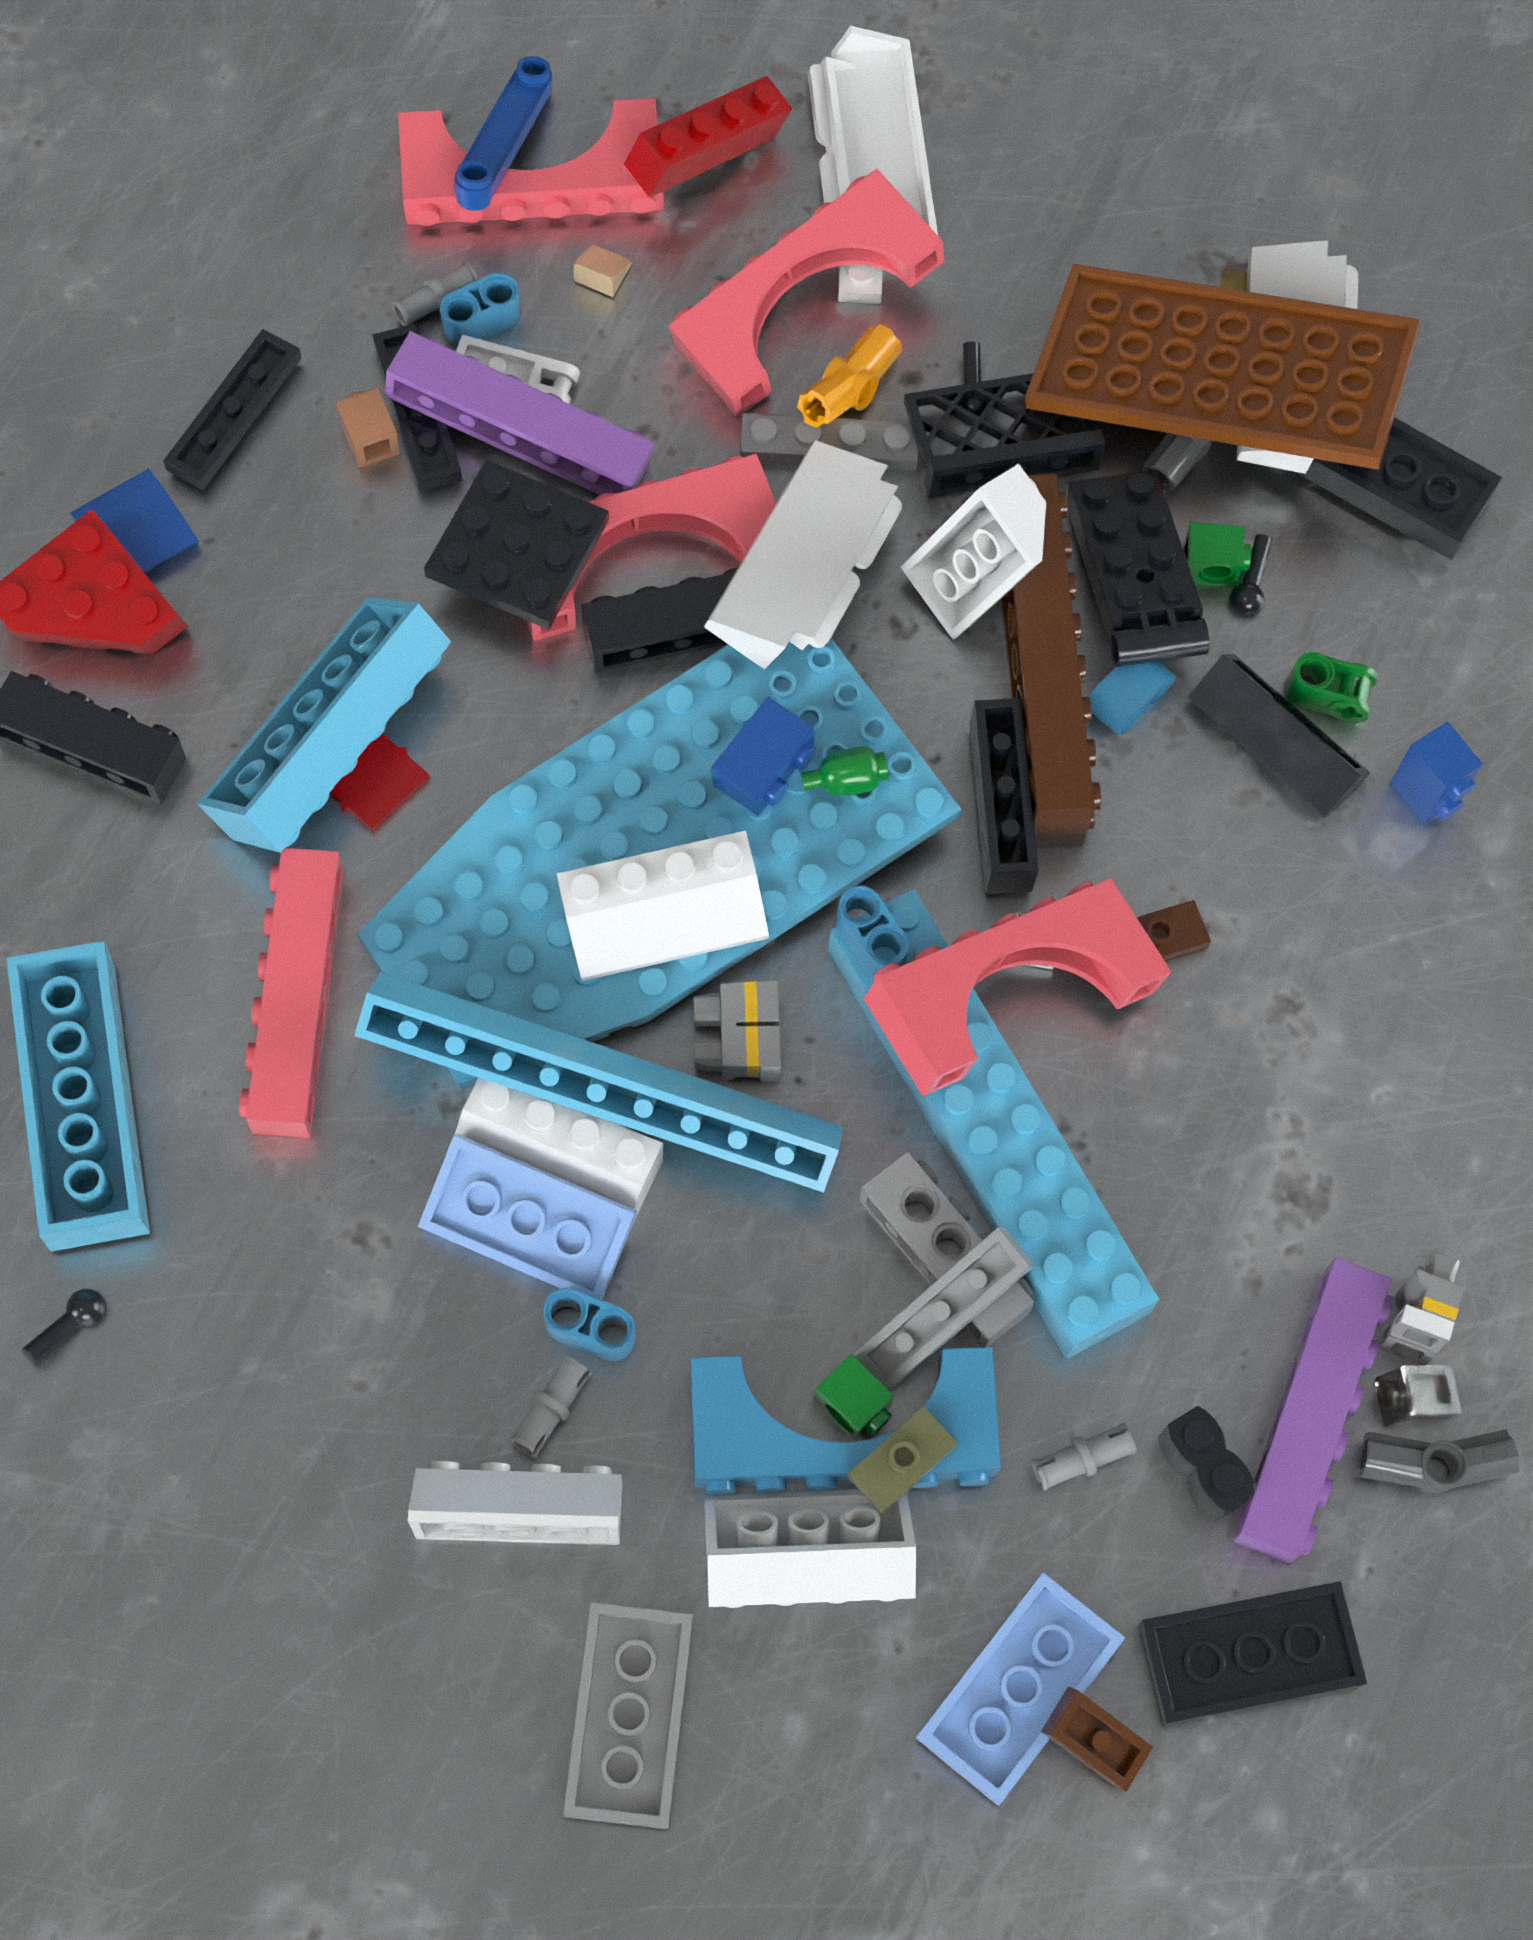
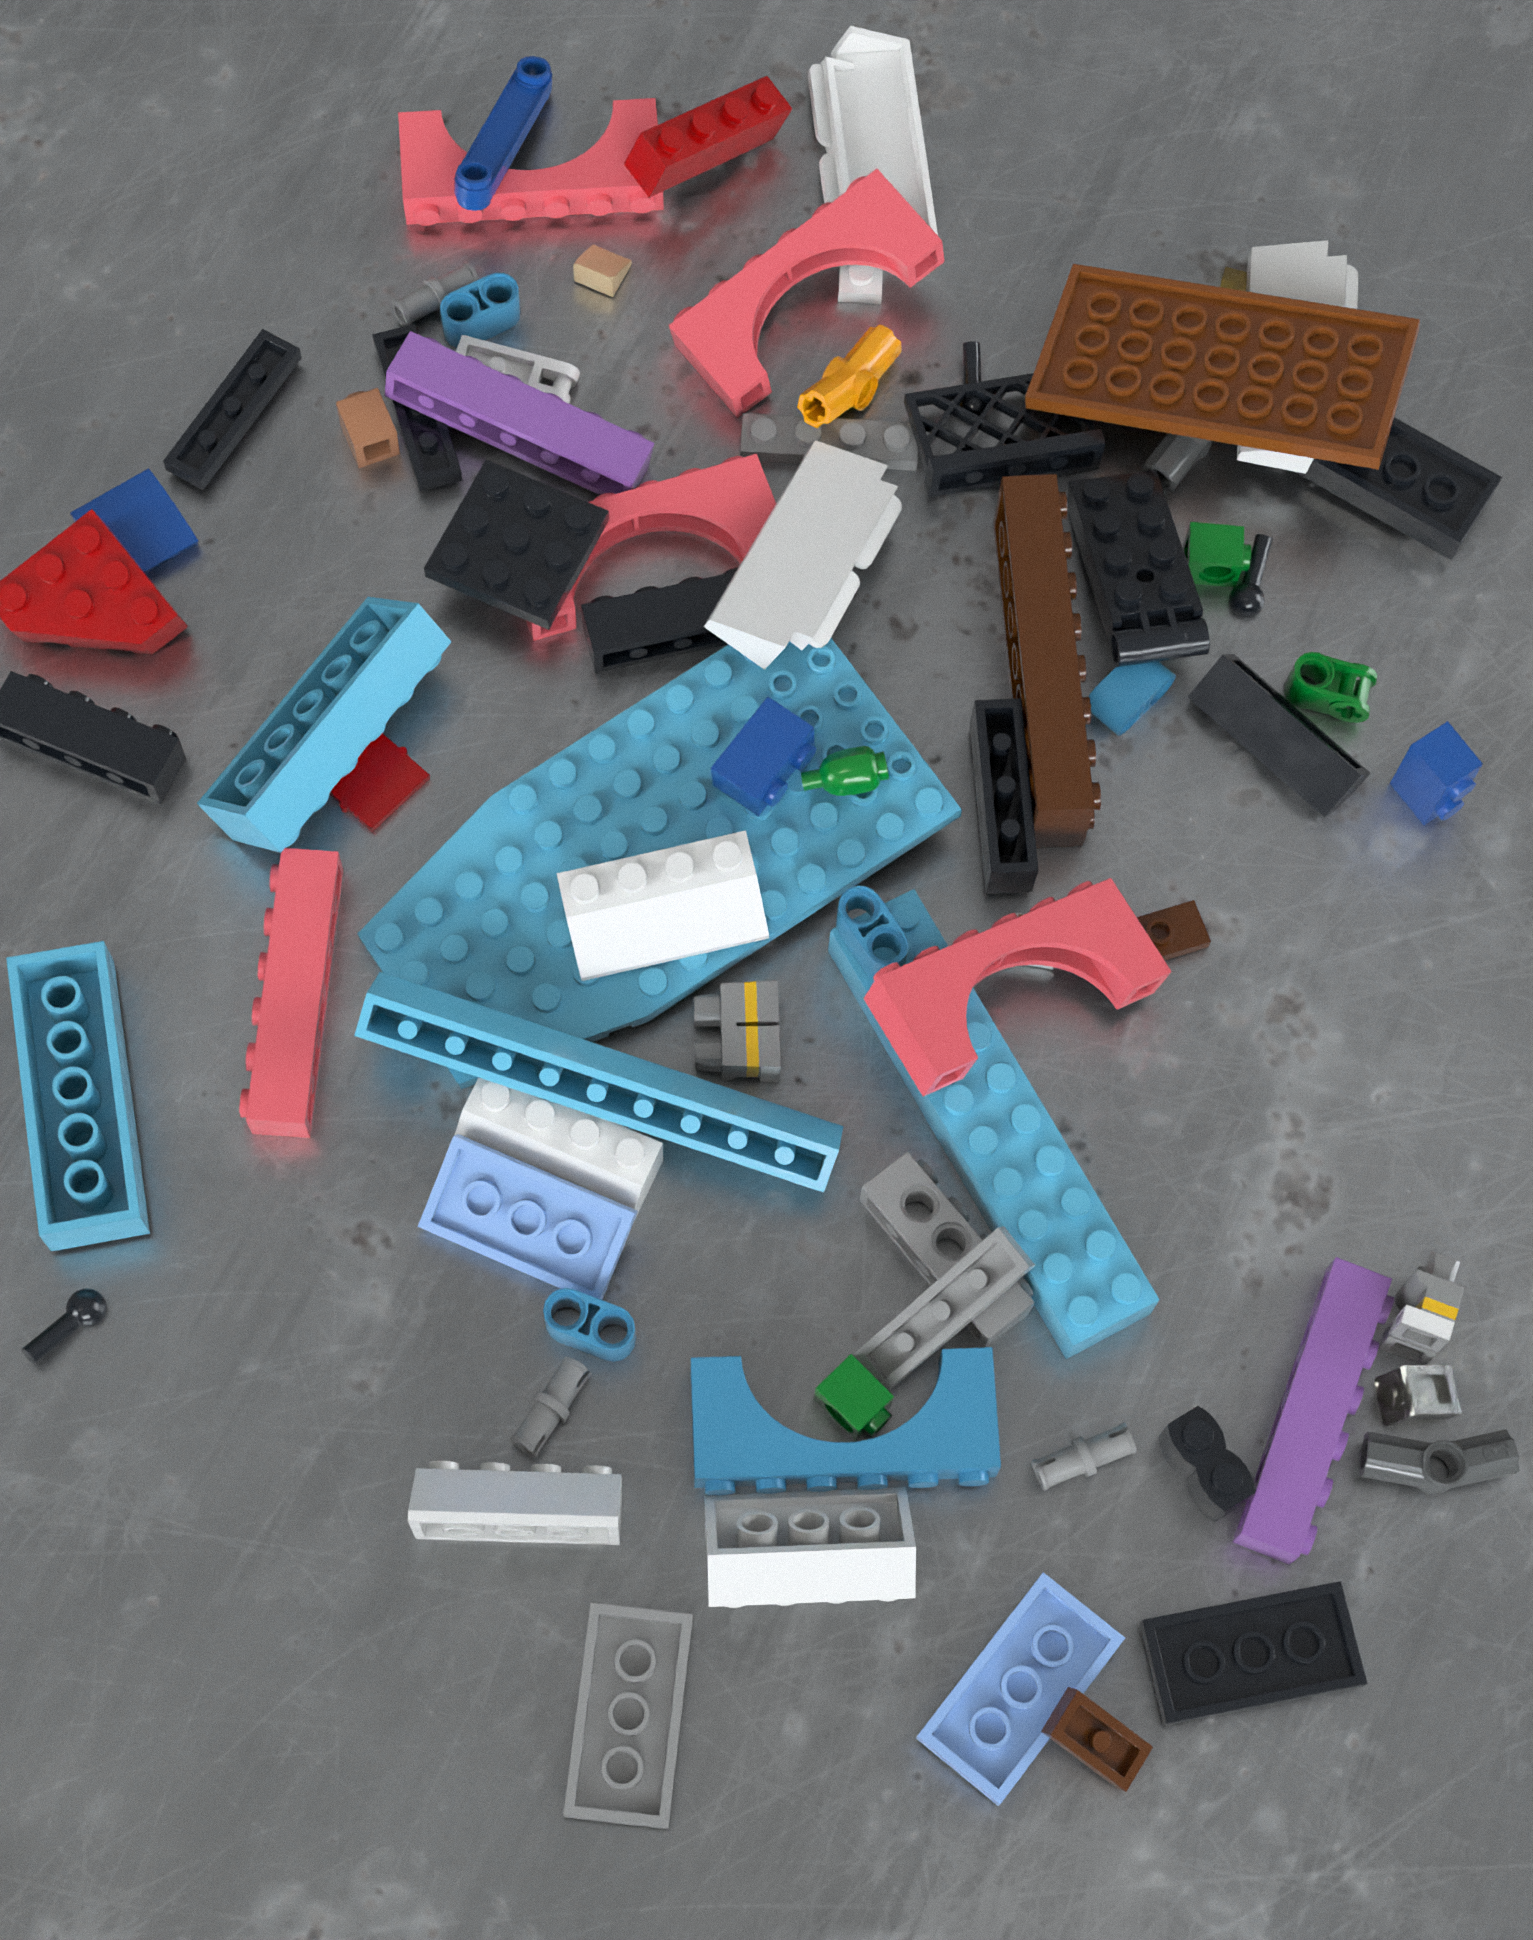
(902, 1460): olive plate -> none
(980, 551): white slope -> none

